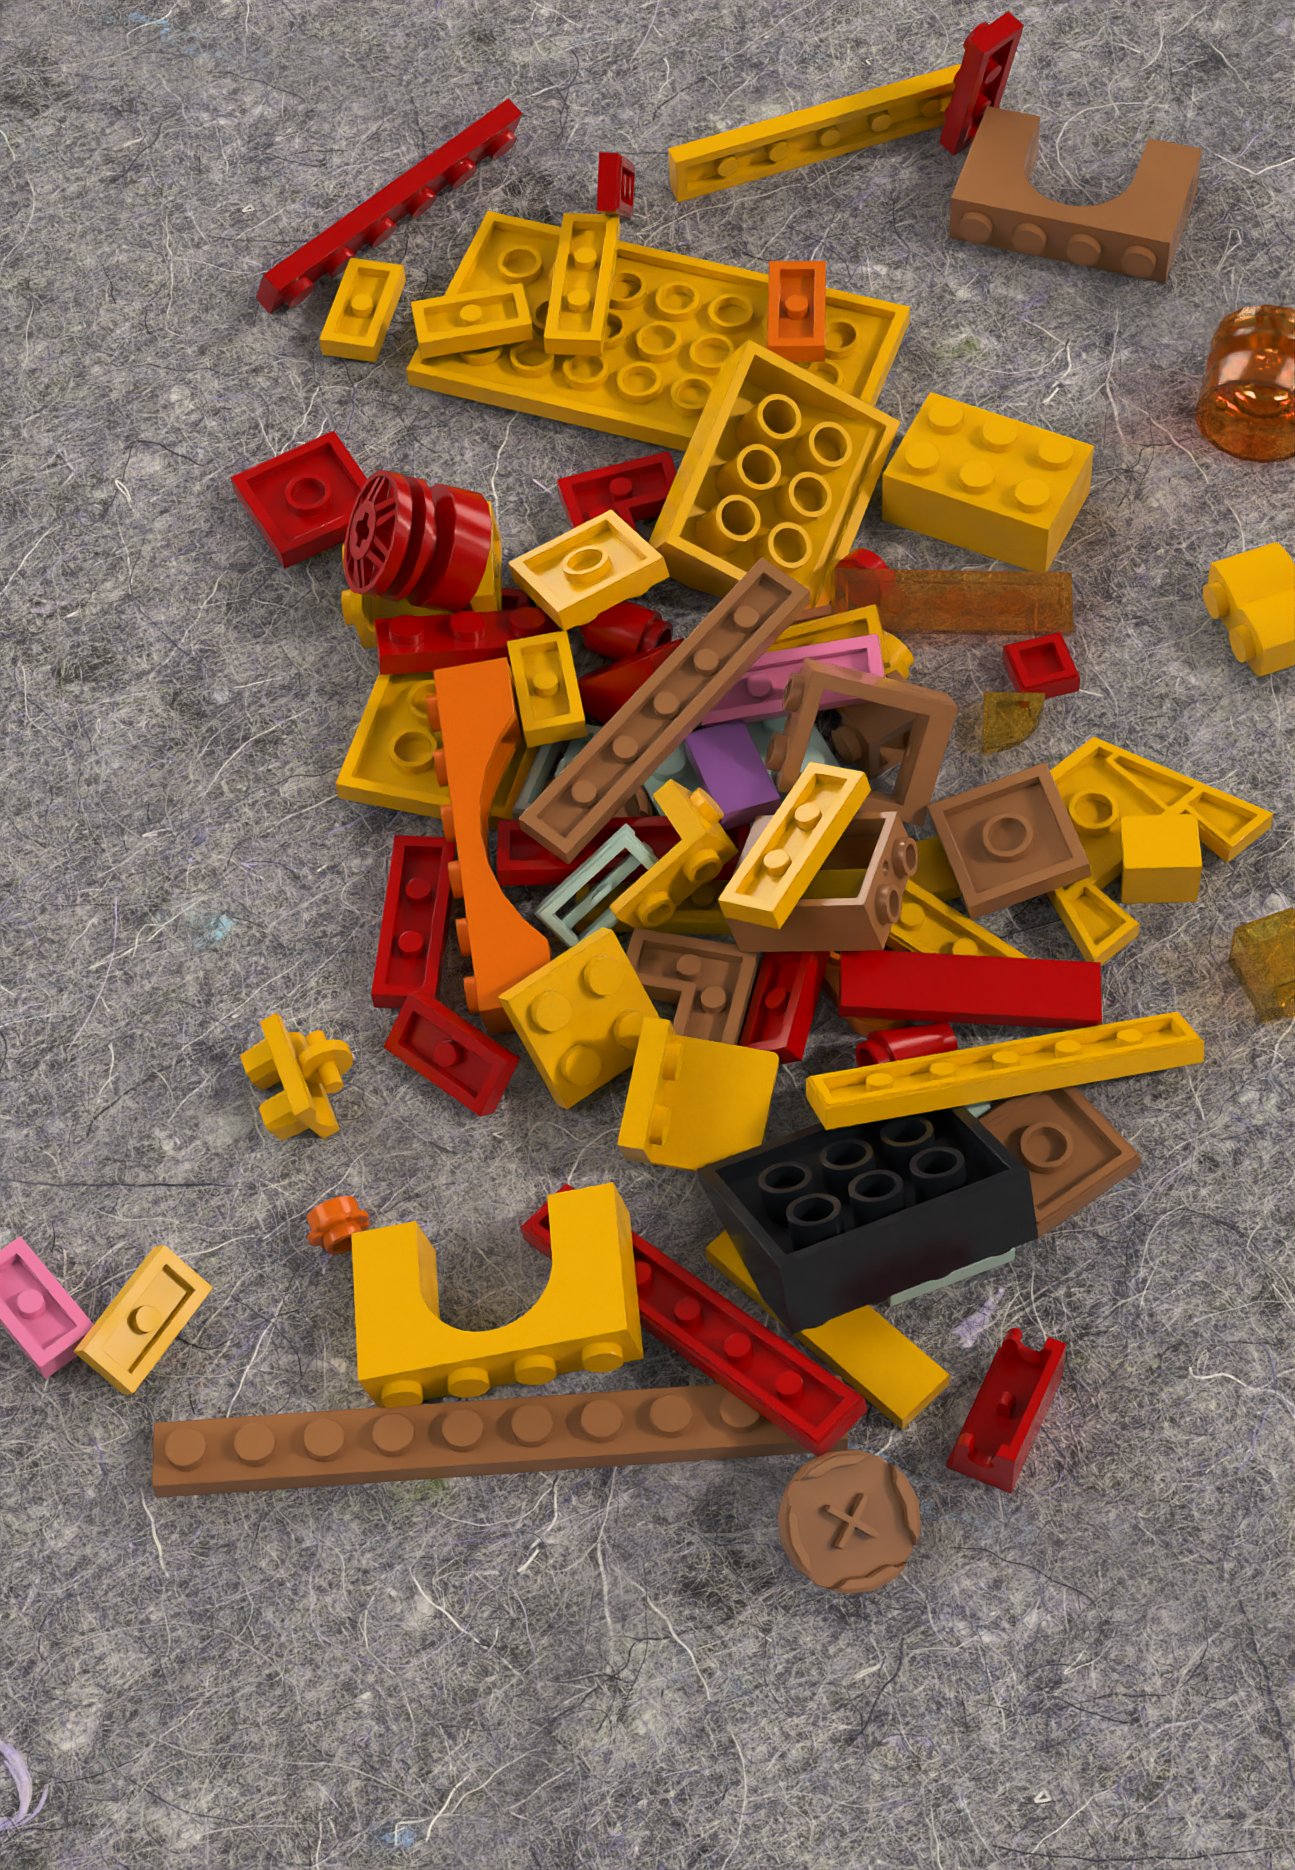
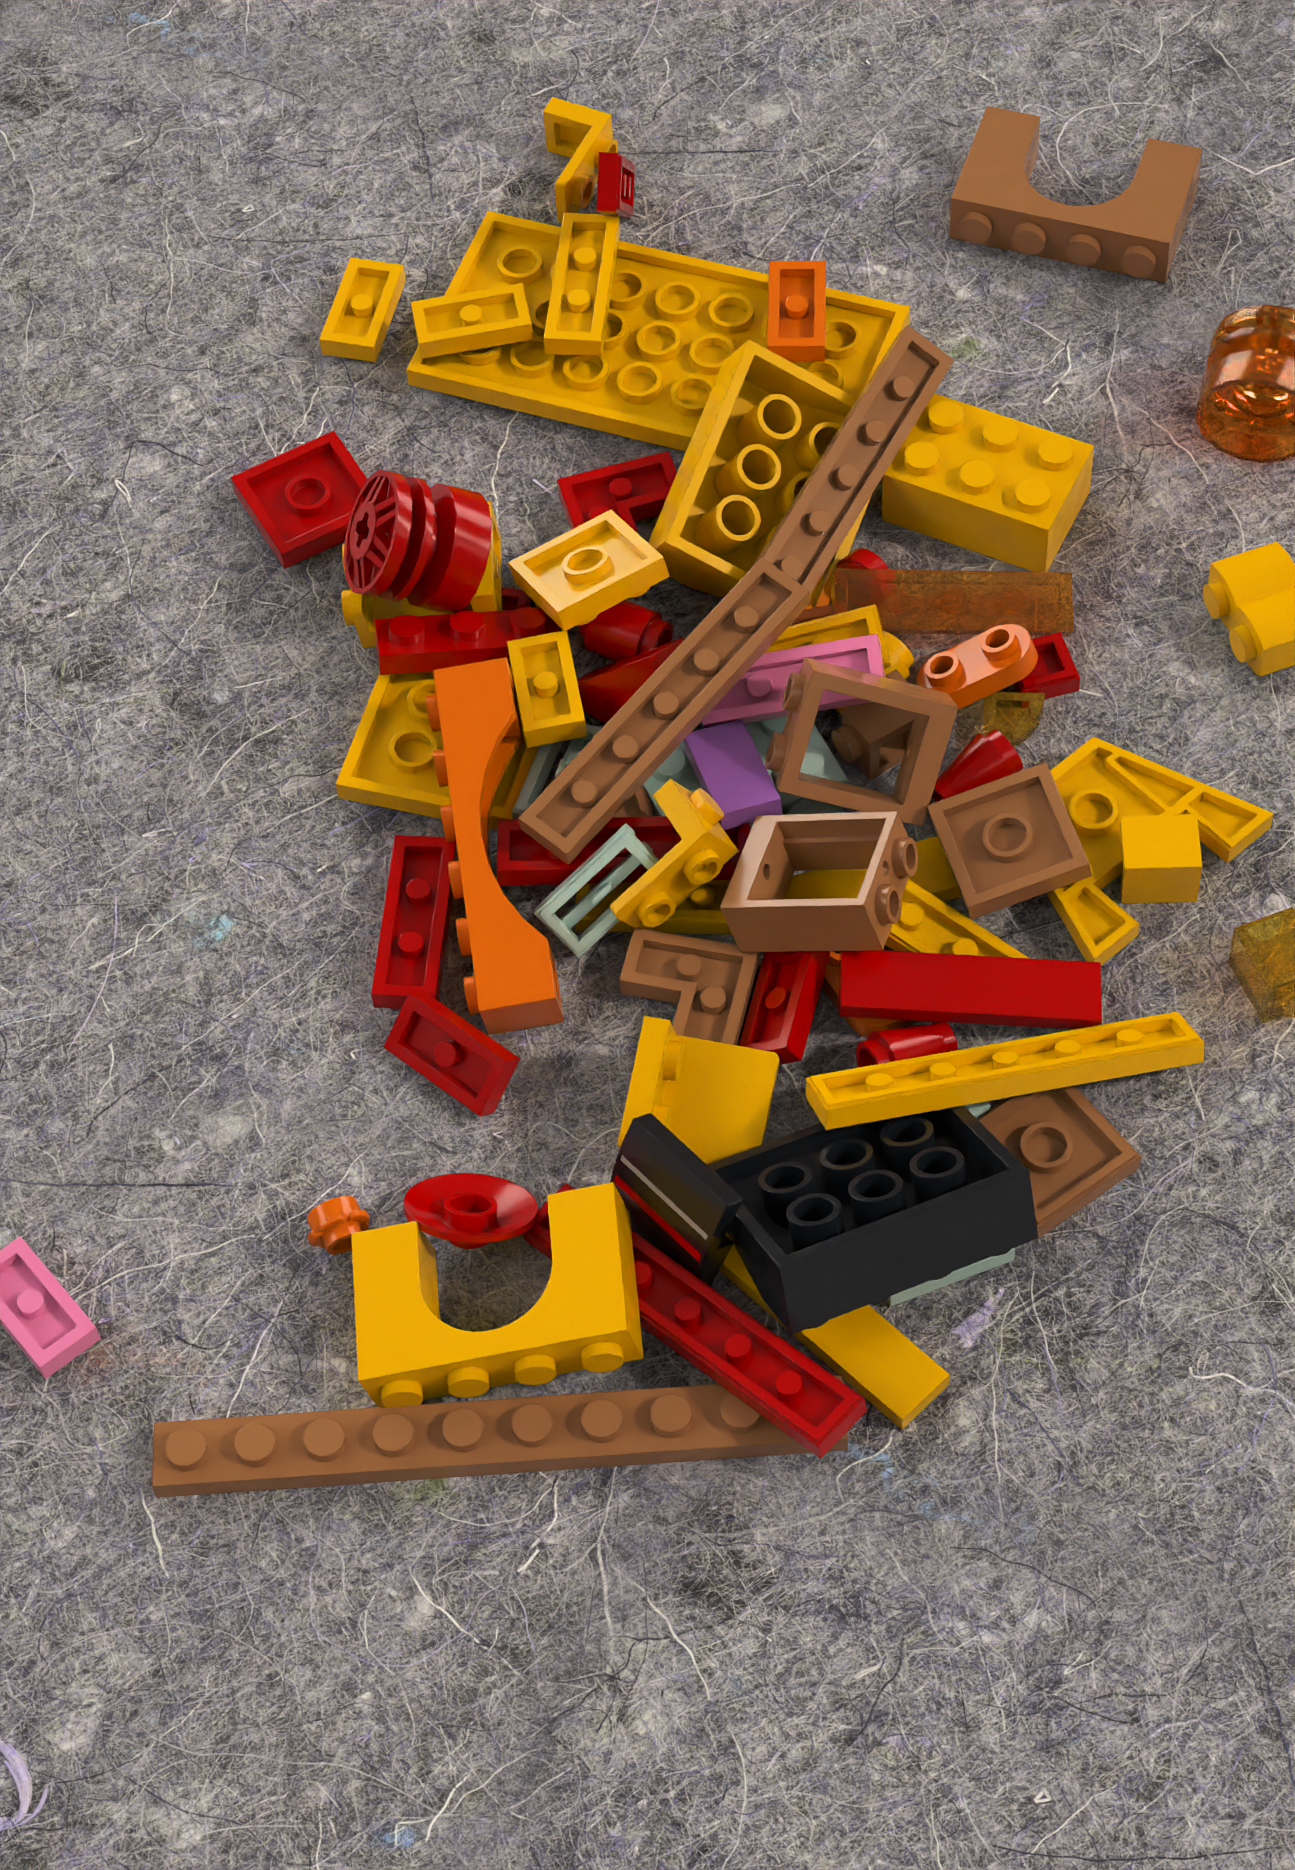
(143, 1319): yellow plate -> none
(307, 1070): yellow hips -> none
(376, 217): red plate -> none
(470, 1208): none -> red dish
(579, 135): none -> yellow bracket
(580, 1016): yellow plate -> none
(675, 1198): none -> black slope
(794, 845): yellow plate -> none
(810, 134): yellow plate -> none
(849, 1521): medium nougat tile -> none
(857, 458): none -> medium nougat plate
(979, 763): none -> red cone
(980, 79): red plate -> none
(981, 664): none -> orange plate
(1008, 1411): red hinge -> none

